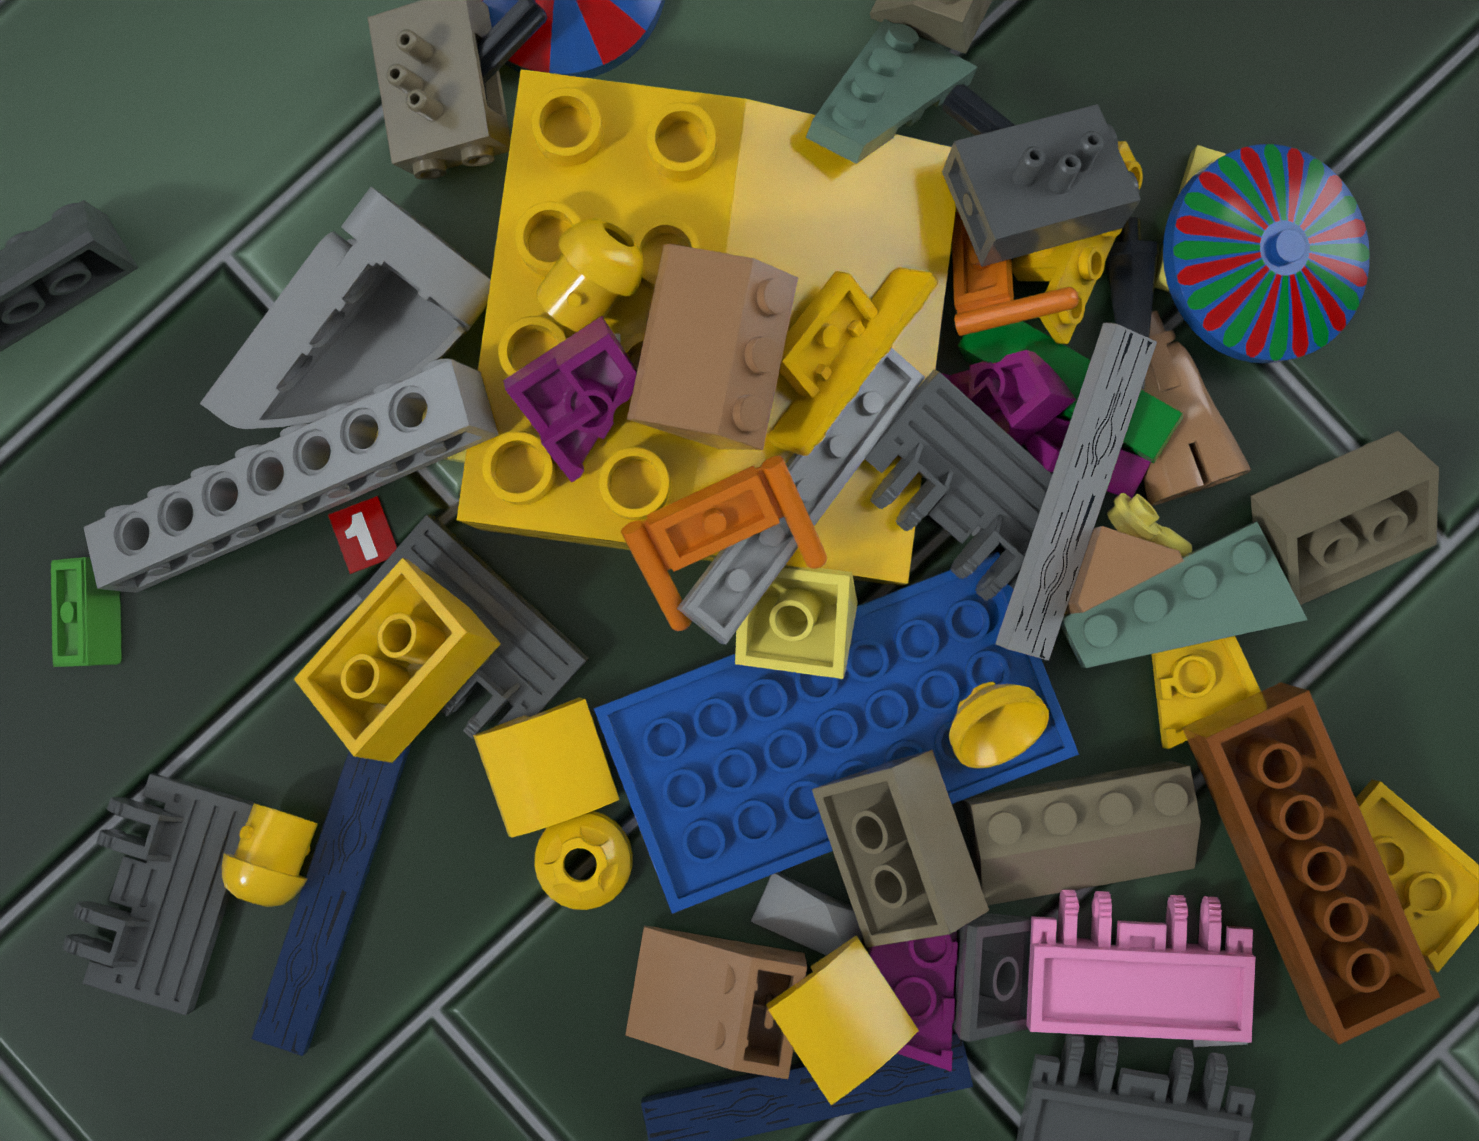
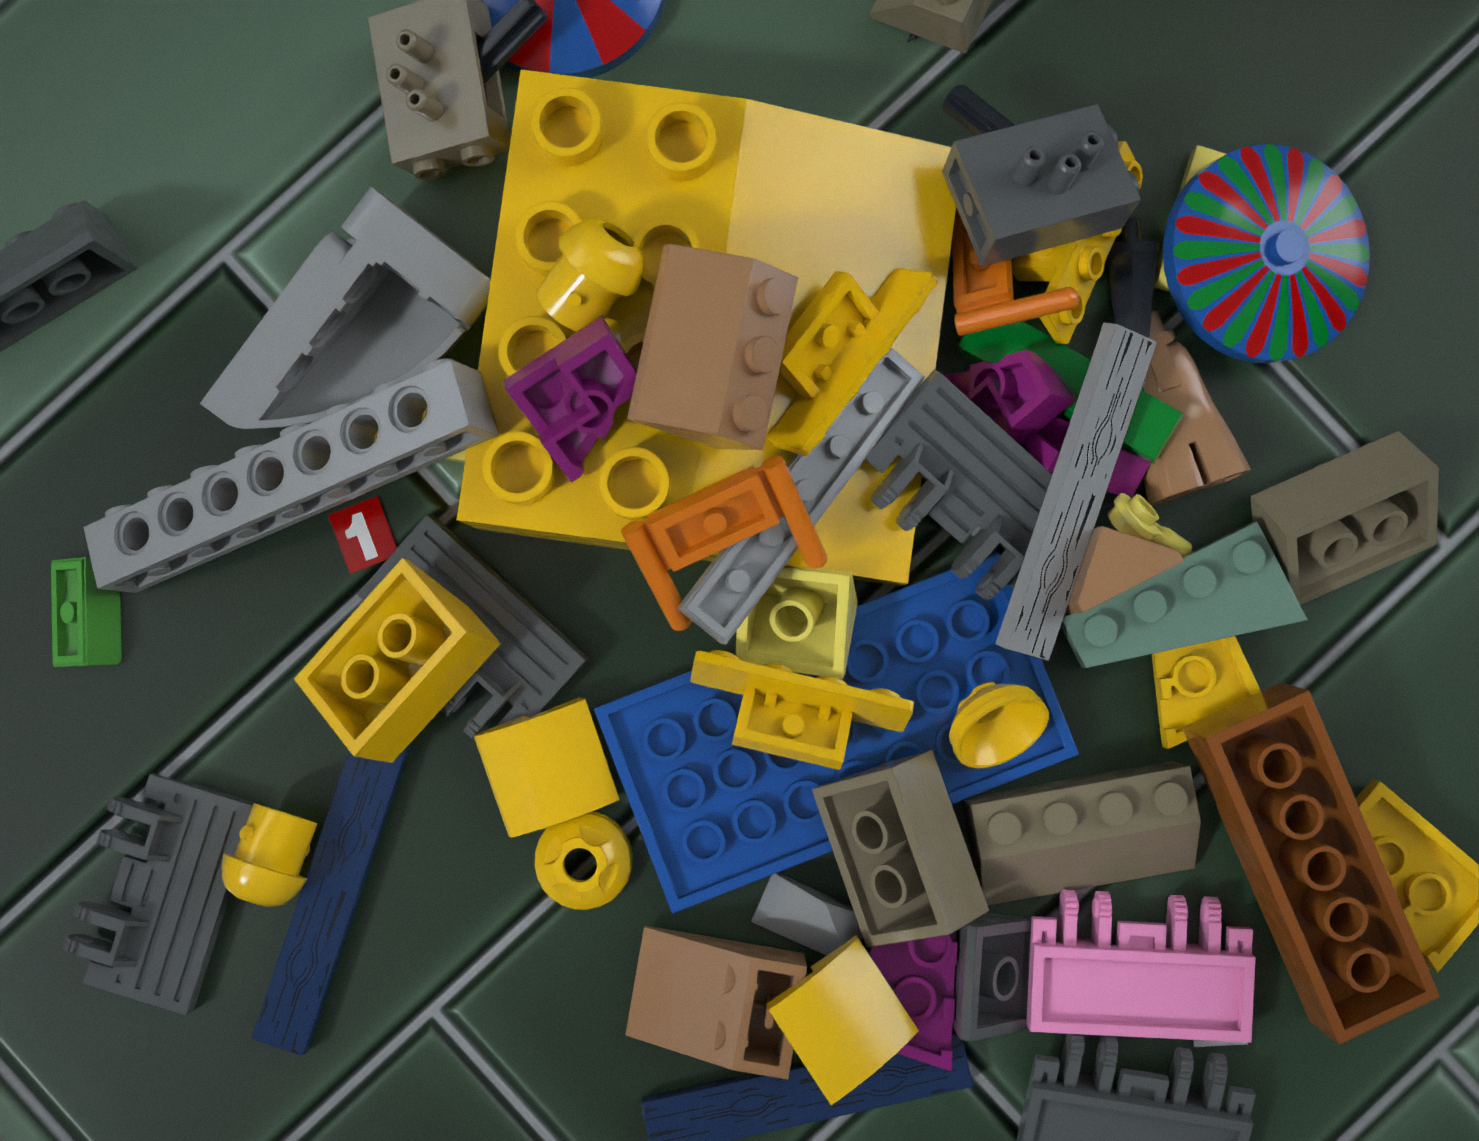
(796, 712): none -> yellow bracket
(885, 89): sand green wing -> none

